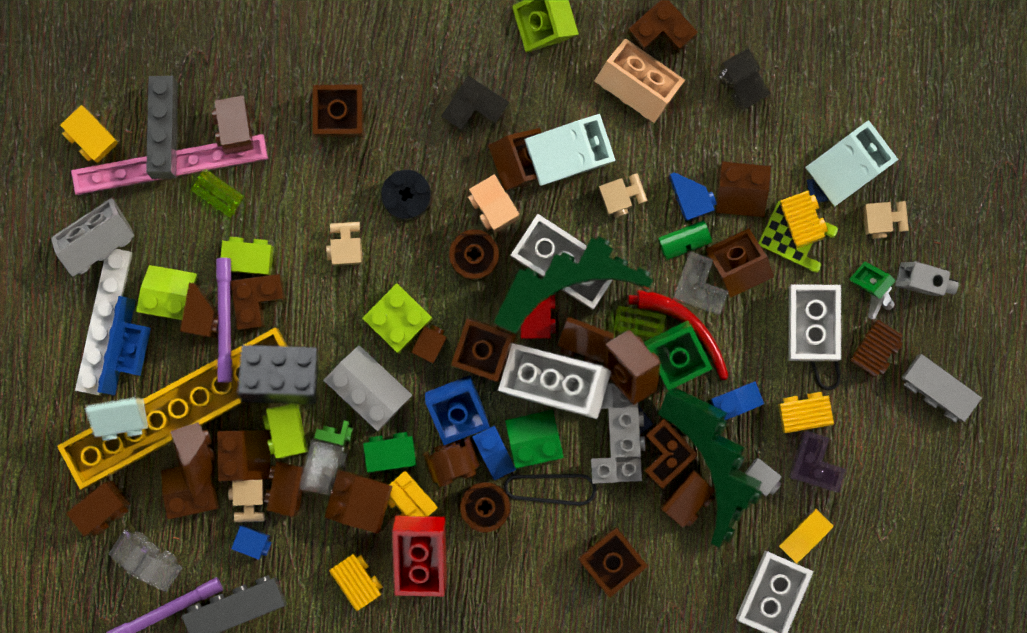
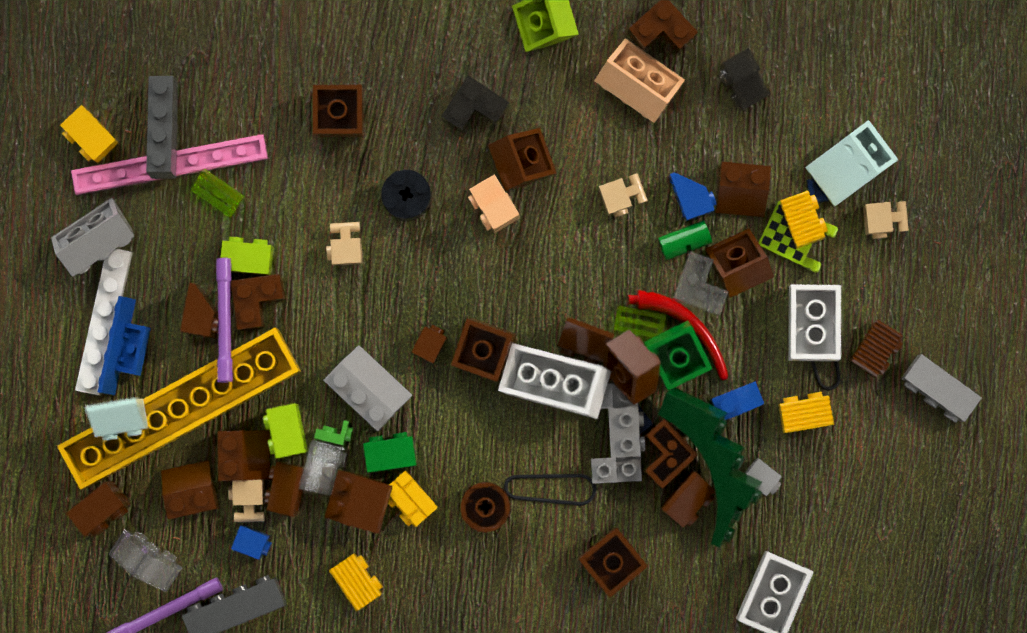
(164, 292): lime slope -> none
(193, 456): reddish brown slope -> none
(233, 125): brick -> none
(278, 374): brick -> none
(397, 318): lime brick -> none
(419, 556): red brick -> none
(452, 461): reddish brown brick -> none
(456, 410): blue slope -> none
(485, 246): reddish brown brick -> none
(494, 453): blue slope -> none
(534, 439): green slope -> none
(538, 249): white brick -> none
(539, 322): red slope -> none
(563, 272): dark green arch -> none
(570, 150): light aqua slope -> none
(806, 536): yellow slope -> none
(809, 466): clear purple brick -> none
(875, 283): green piece -> none
(925, 279): light grey torso -> none

